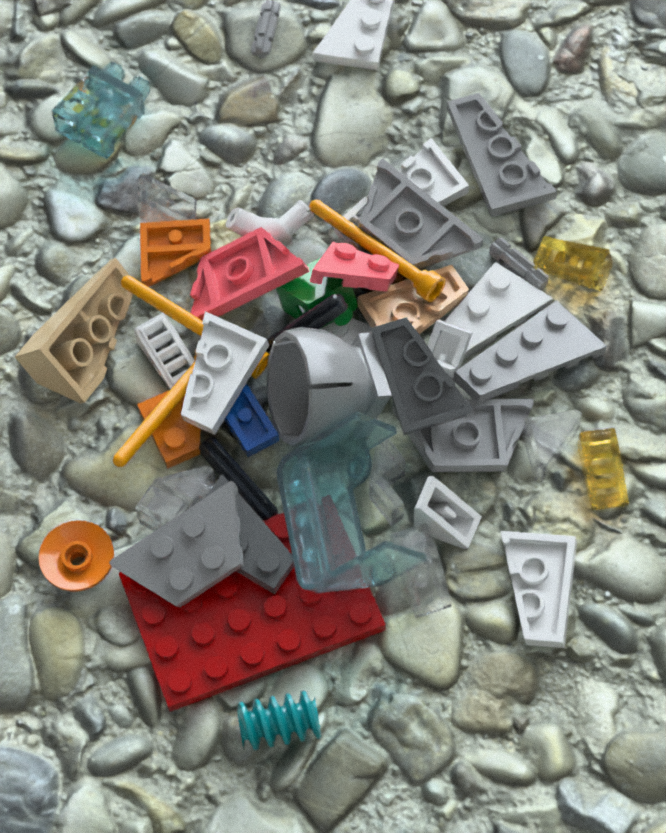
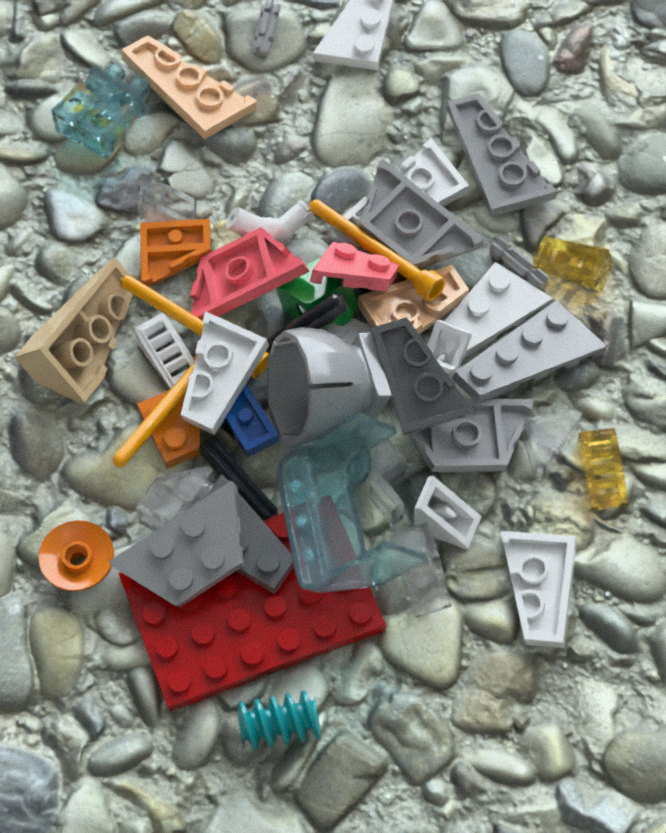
(187, 88): none -> light nougat wing

